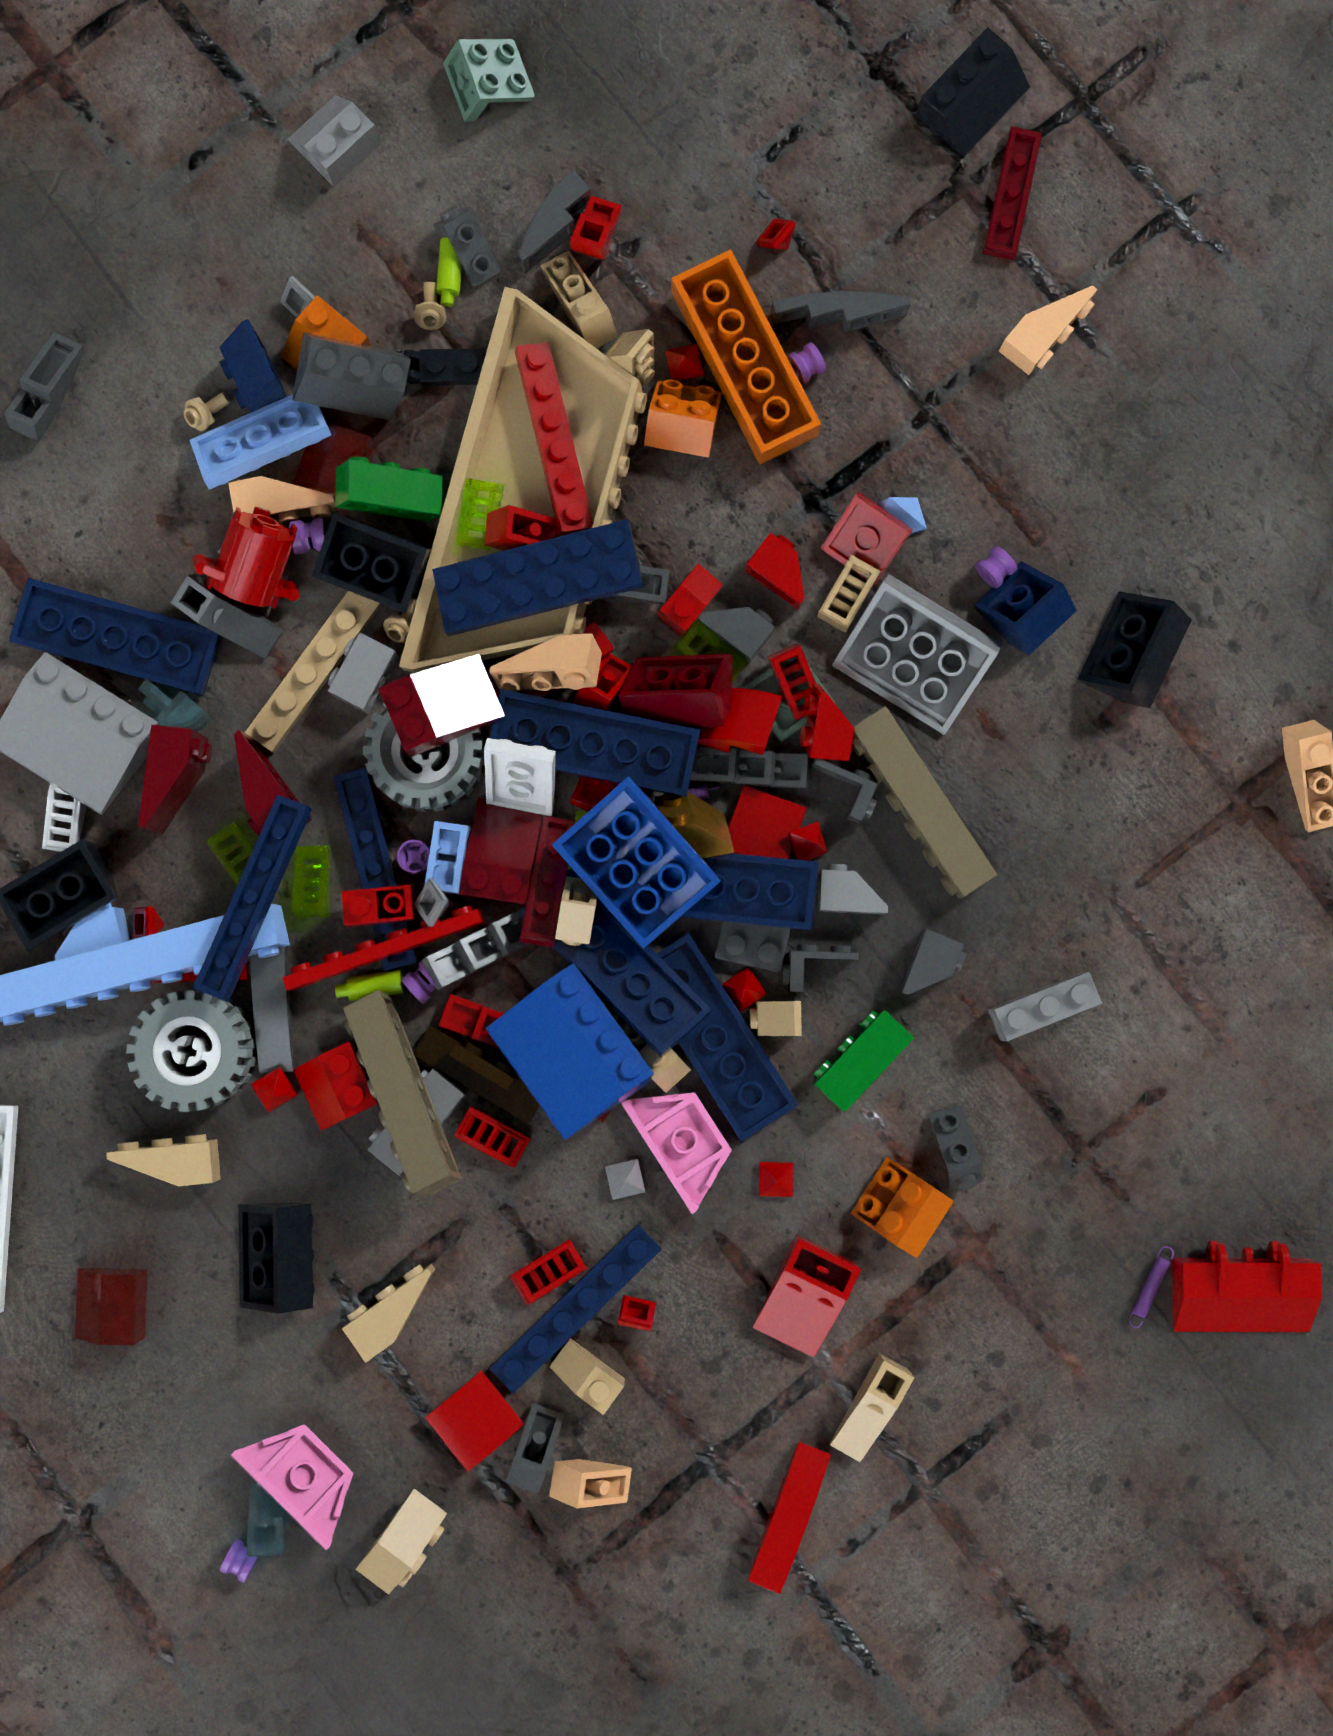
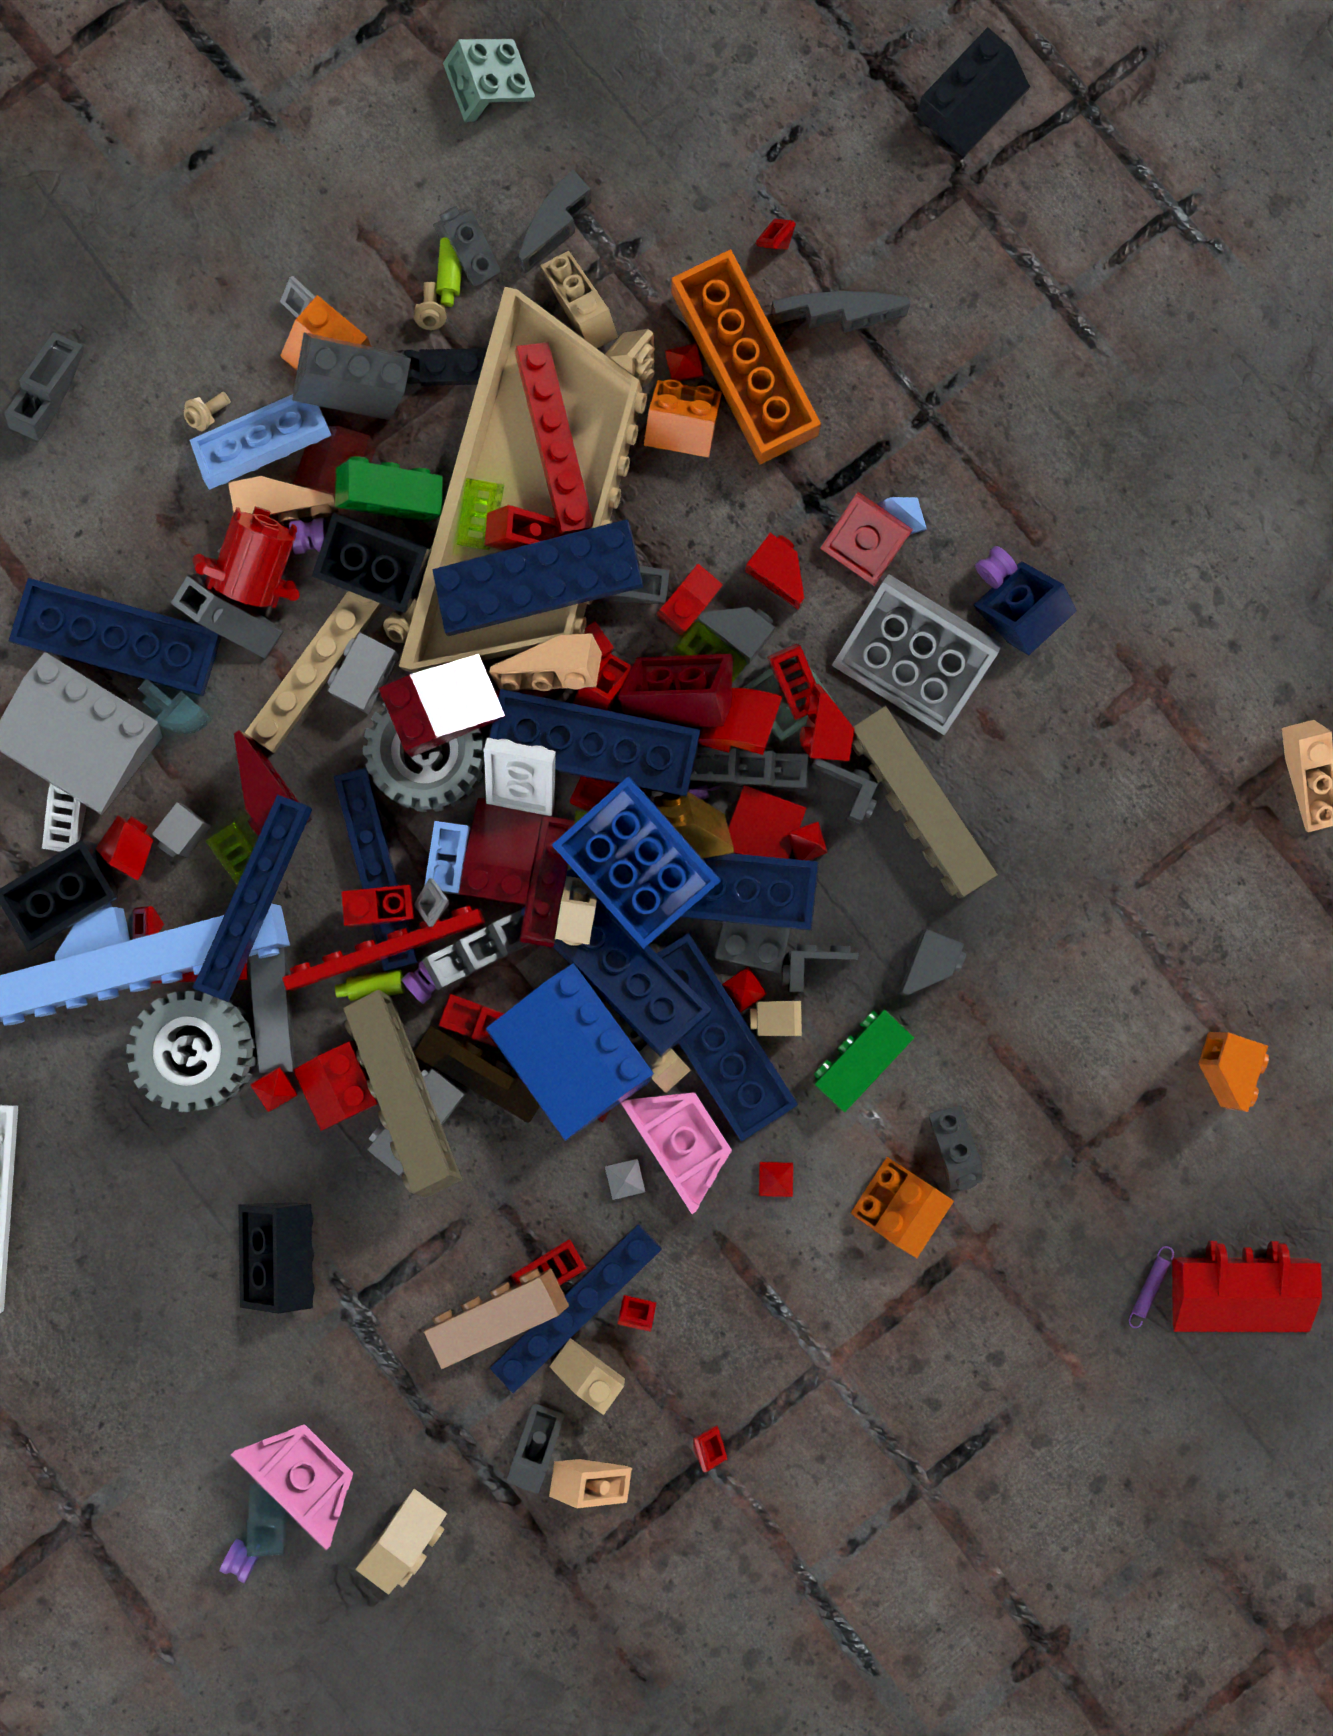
(111, 1306): clear red slope -> none
(126, 846): none -> red slope
(172, 770): dark red slope -> none
(177, 1163): tan slope -> none
(180, 831): none -> light grey brick
(250, 368): dark blue slope -> none
(319, 909): clear neon green slope -> none
(336, 138): light grey slope -> none
(382, 1323): tan slope -> none
(410, 857): medium lavender wheel -> none
(474, 1141): red slope -> none
(474, 1421): red slope -> none
(496, 1317): none -> medium nougat brick
(595, 228): red brick -> none
(709, 1449): none -> red slope
(789, 1518): red slope -> none
(806, 1295): slope -> none
(807, 363): medium lavender wheel -> none
(831, 600): tan slope -> none
(847, 893): light grey slope -> none
(872, 1407): tan slope -> none
(1012, 193): dark red tile -> none
(1041, 329): light nougat slope -> none
(1044, 1006): light grey brick -> none
(1135, 648): black slope -> none
(1233, 1068): none -> orange slope

